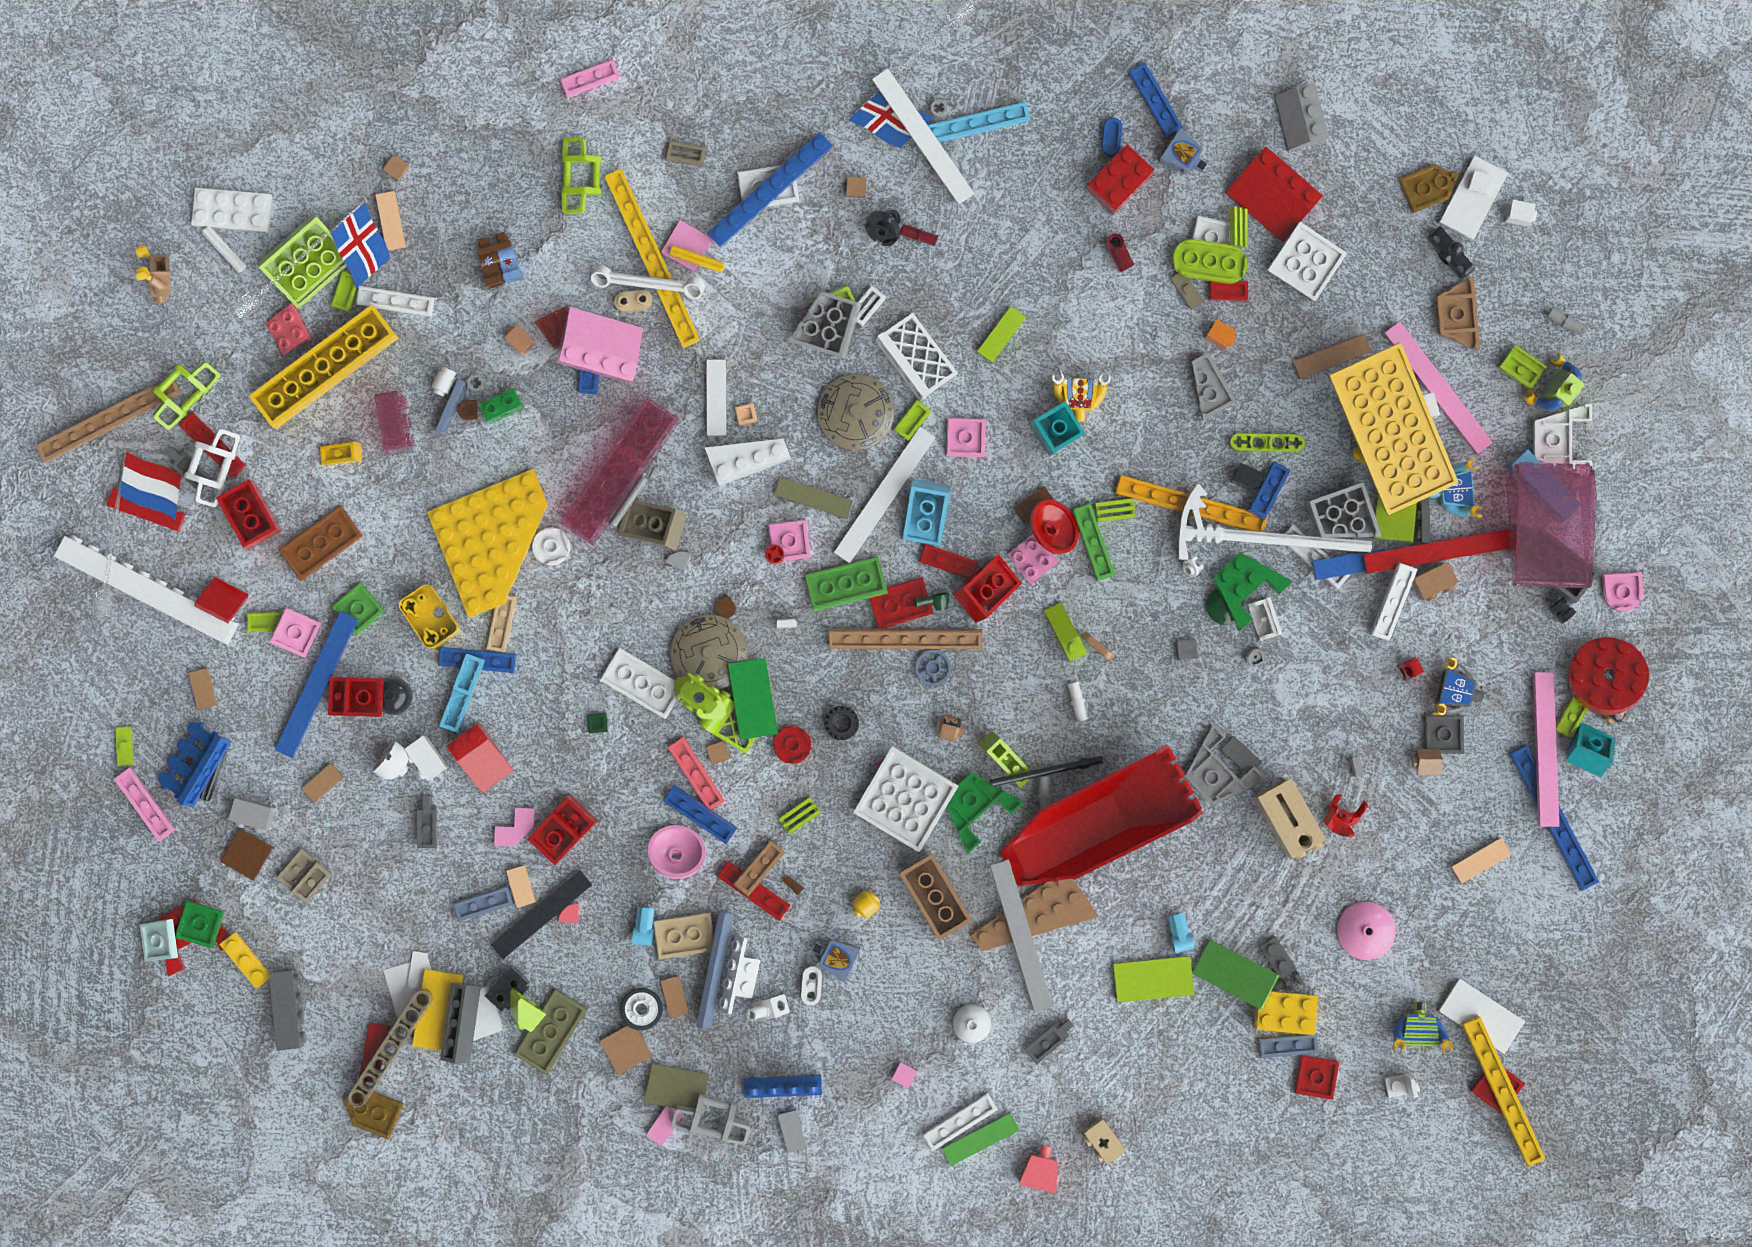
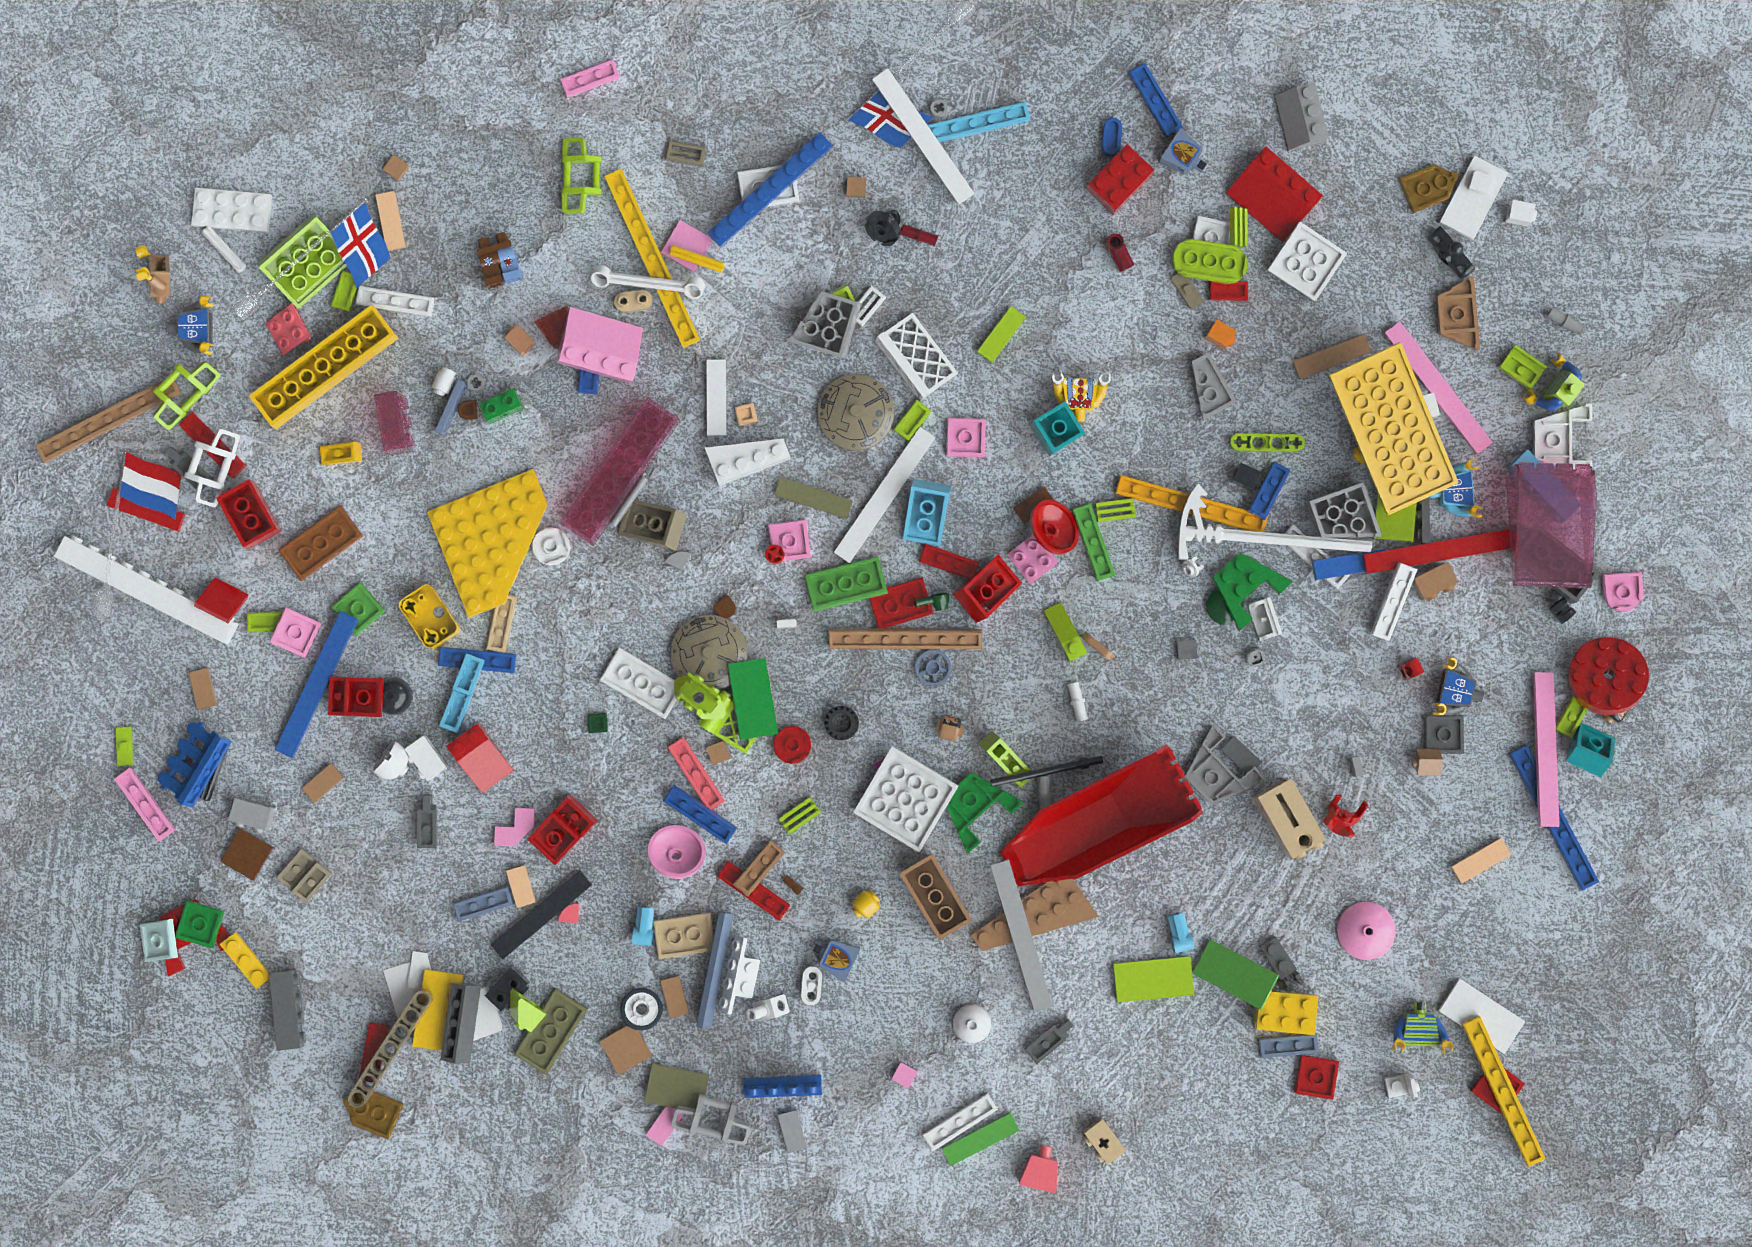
(195, 326): none -> torso

